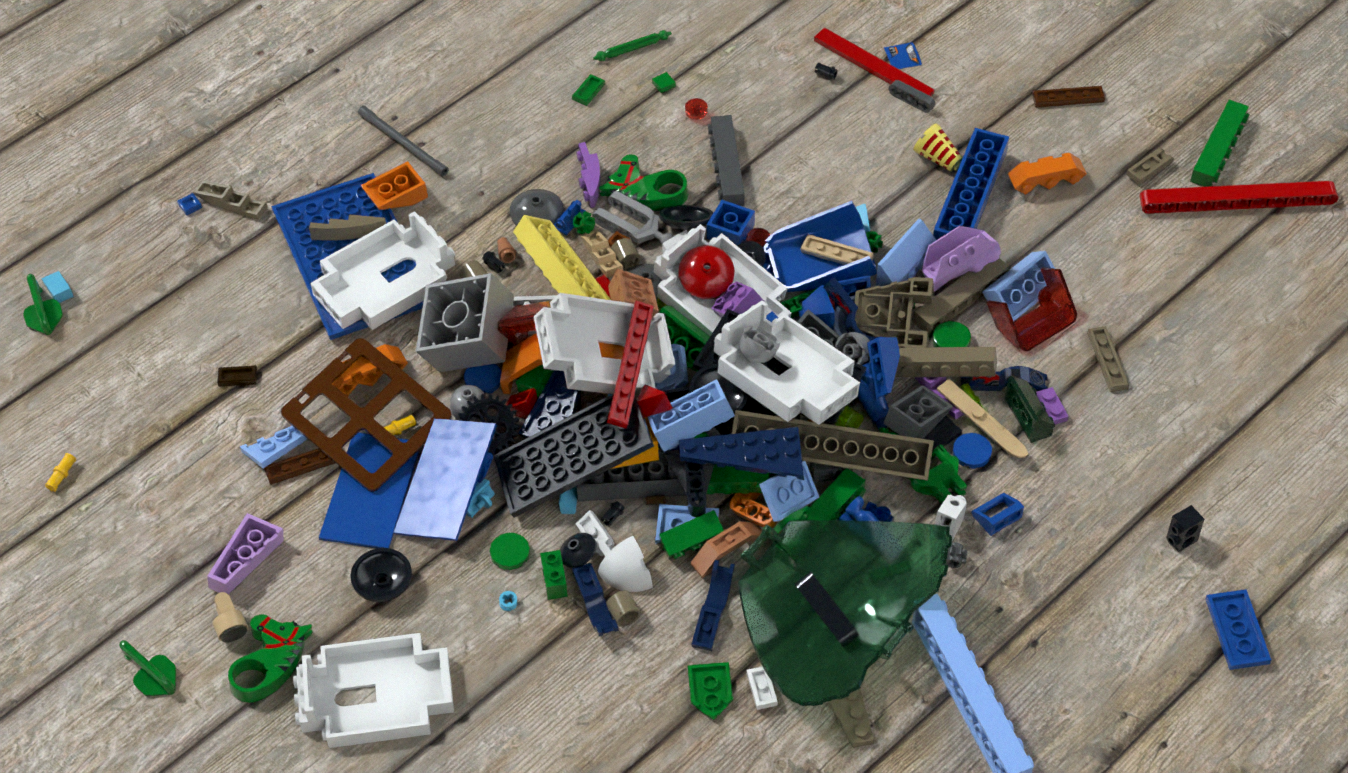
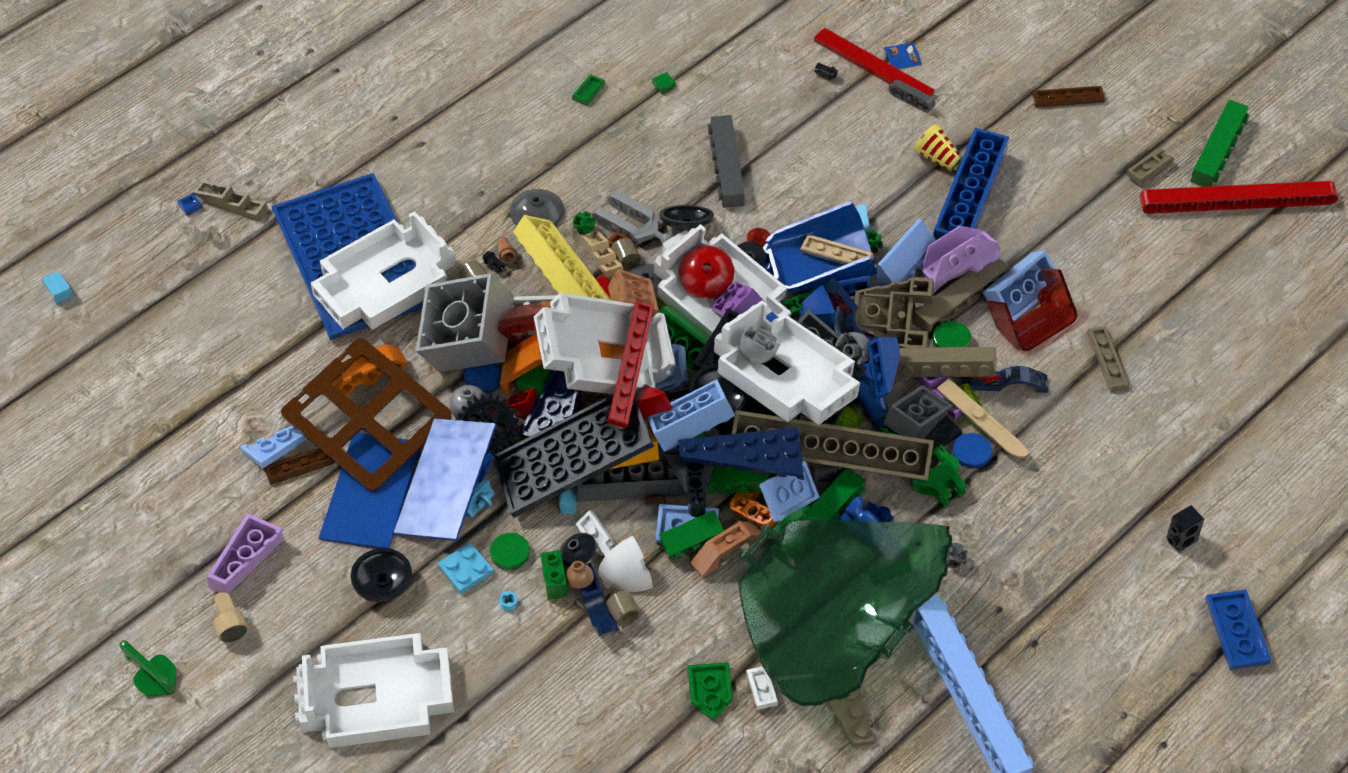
(42, 315): green piece -> none
(60, 472): yellow pin -> none
(237, 376): dark brown tile -> none
(278, 658): green animal -> none
(339, 229): dark tan slope -> none
(371, 117): dark grey piece -> none
(396, 188): orange slope -> none
(397, 427): yellow pin -> none
(465, 568): none -> medium azure plate
(565, 222): blue hinge -> none
(579, 575): none -> medium nougat brick
(589, 174): medium lavender slope -> none
(613, 512): black pin -> none
(632, 45): green wheel -> none
(645, 188): green animal -> none
(696, 108): clear red wheel -> none
(713, 607): dark blue piece -> none
(731, 221): blue brick -> none
(827, 609): black beam -> none
(954, 509): white torso -> none
(1002, 519): blue tile -> none
(1028, 409): clear green slope -> none
(1047, 172): orange brick -> none
(1053, 405): medium lavender plate -> none

